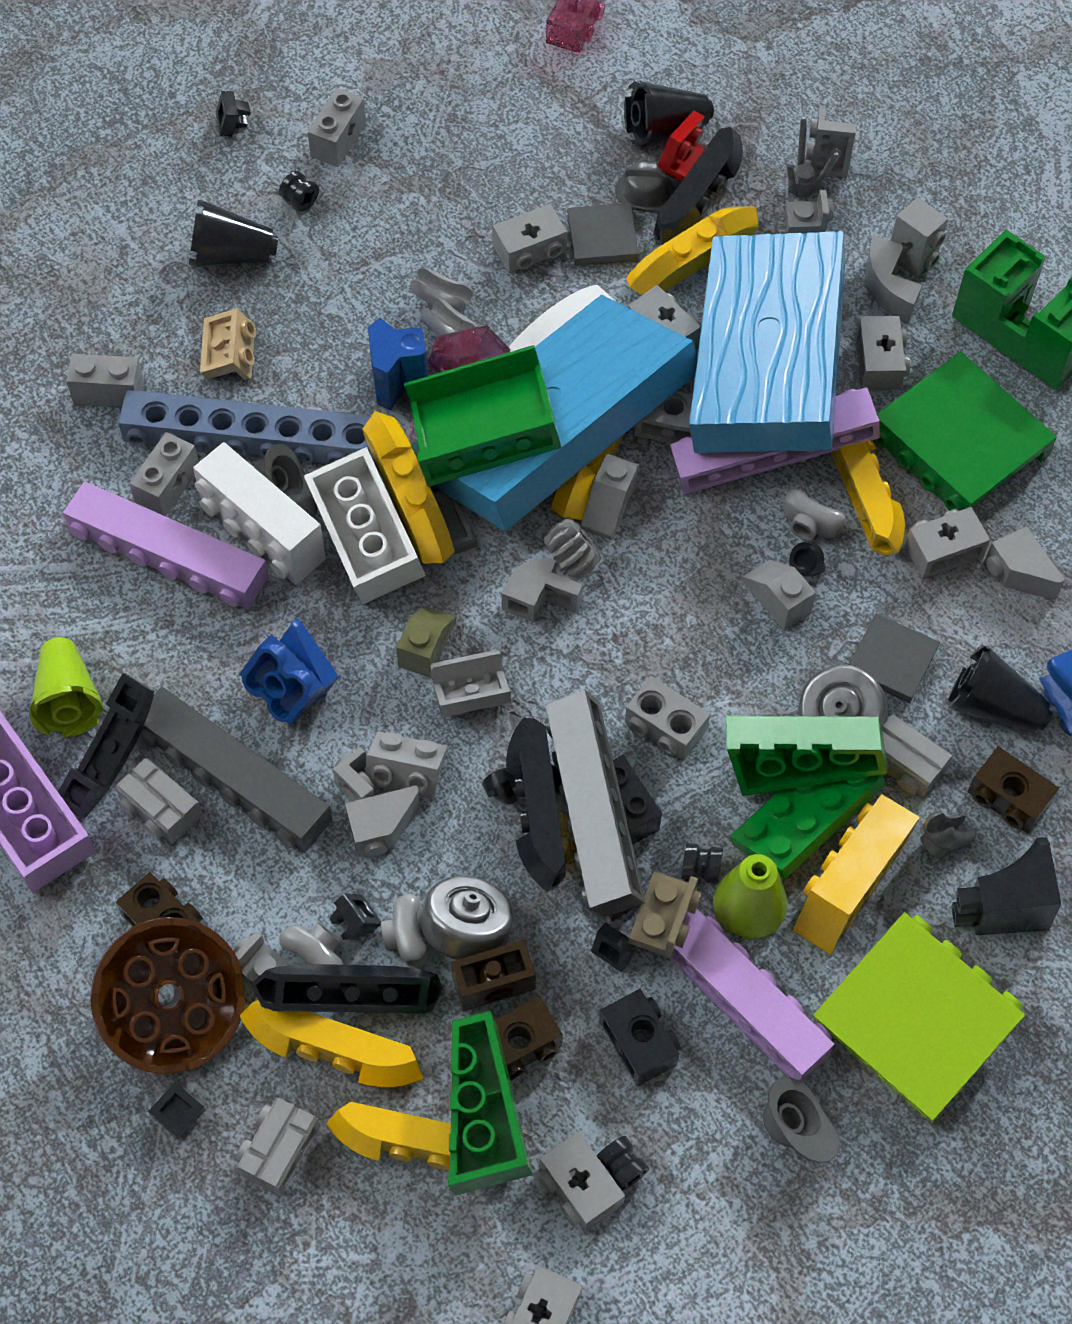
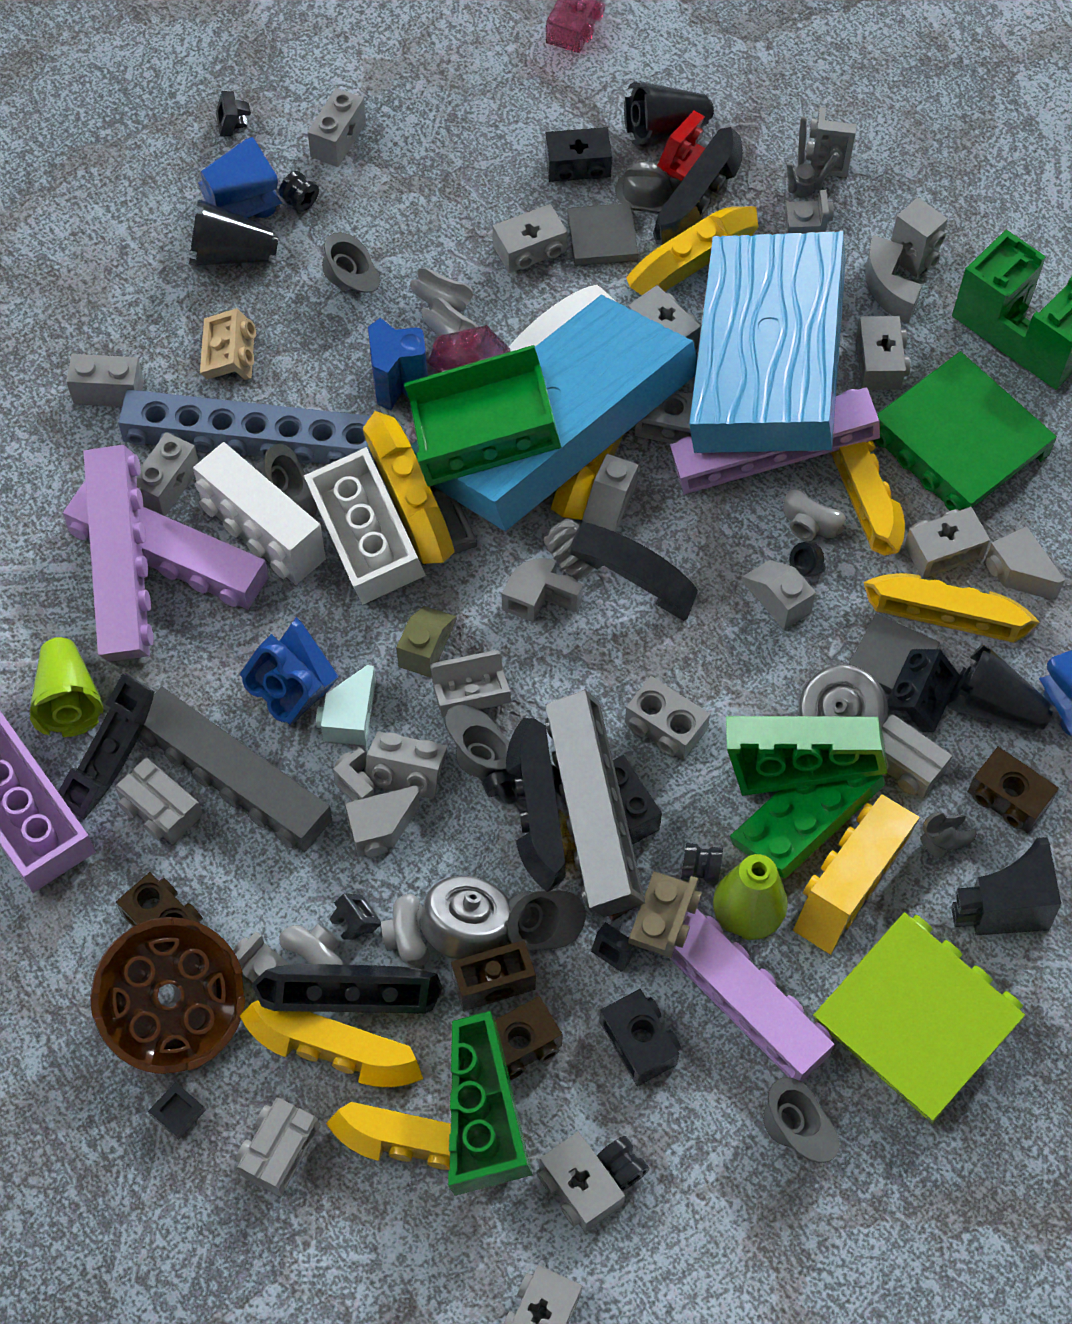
(117, 553): none -> lavender brick
(242, 182): none -> blue piece
(348, 709): none -> light aqua slope
(349, 264): none -> dark grey piece
(479, 742): none -> dark grey piece
(545, 919): none -> dark grey piece
(578, 154): none -> black brick
(637, 564): none -> black slope
(924, 687): none -> black bracket
(950, 606): none -> yellow brick

